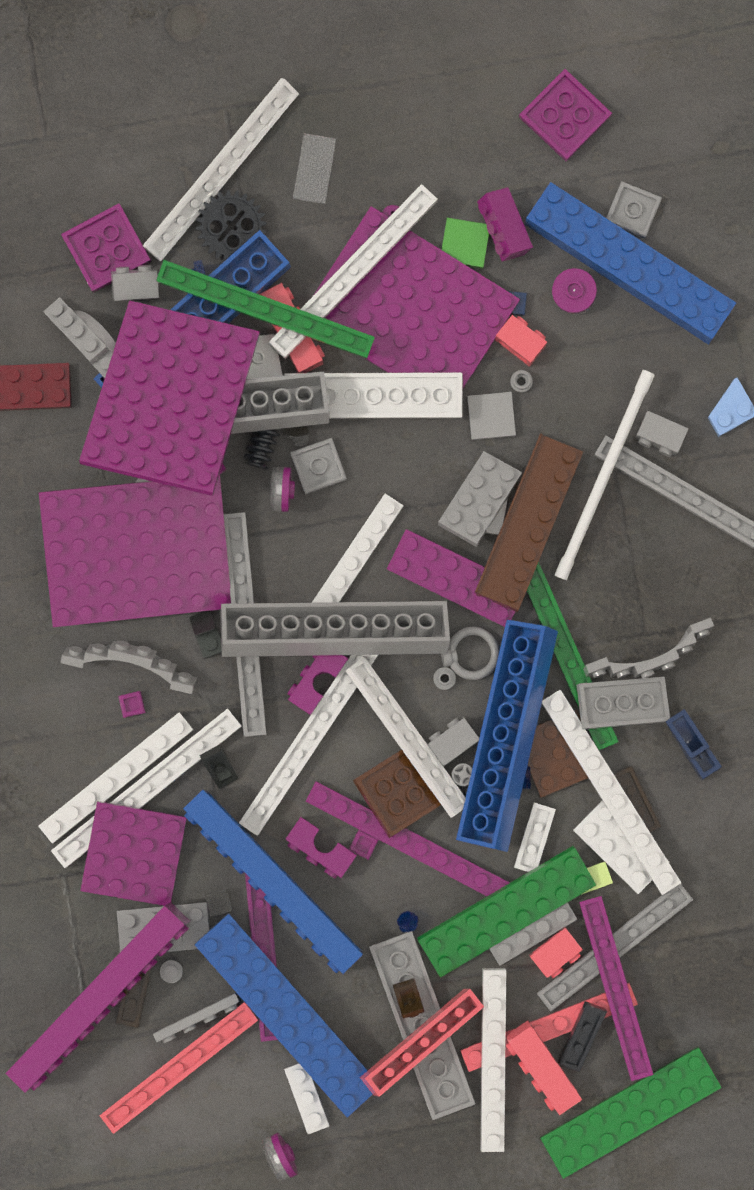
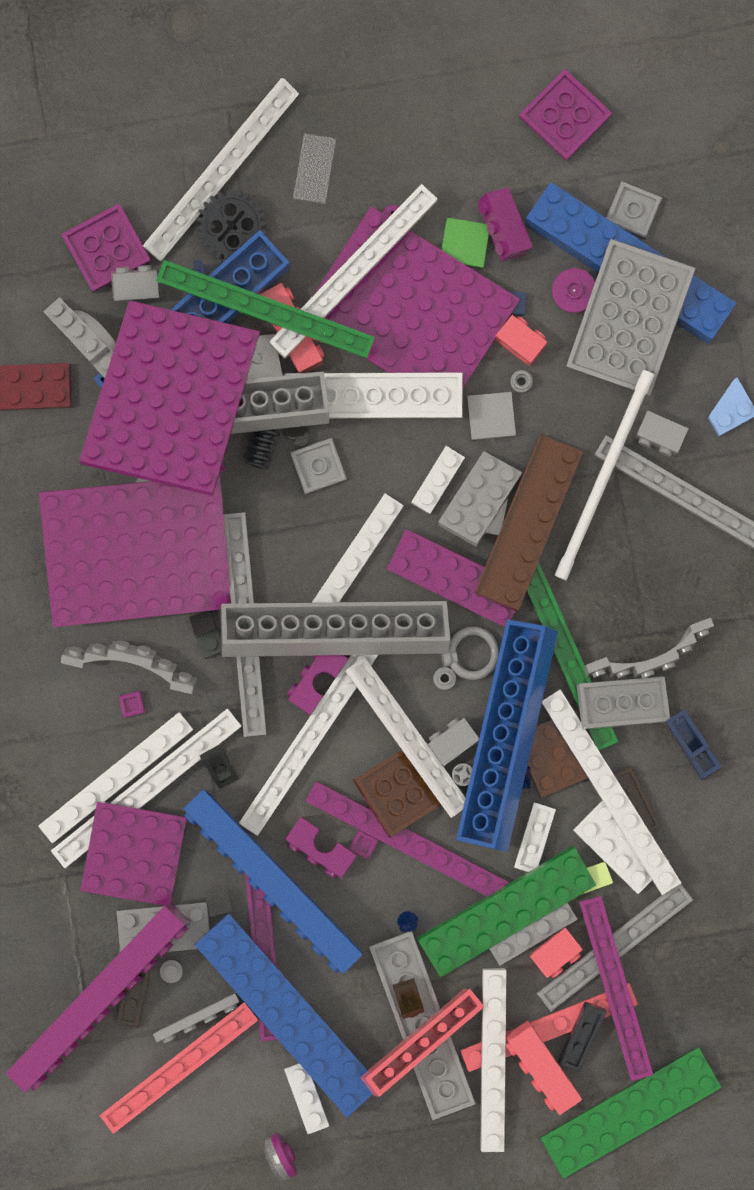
(281, 489): piece -> none
(438, 480): none -> white plate
(630, 315): none -> light grey plate

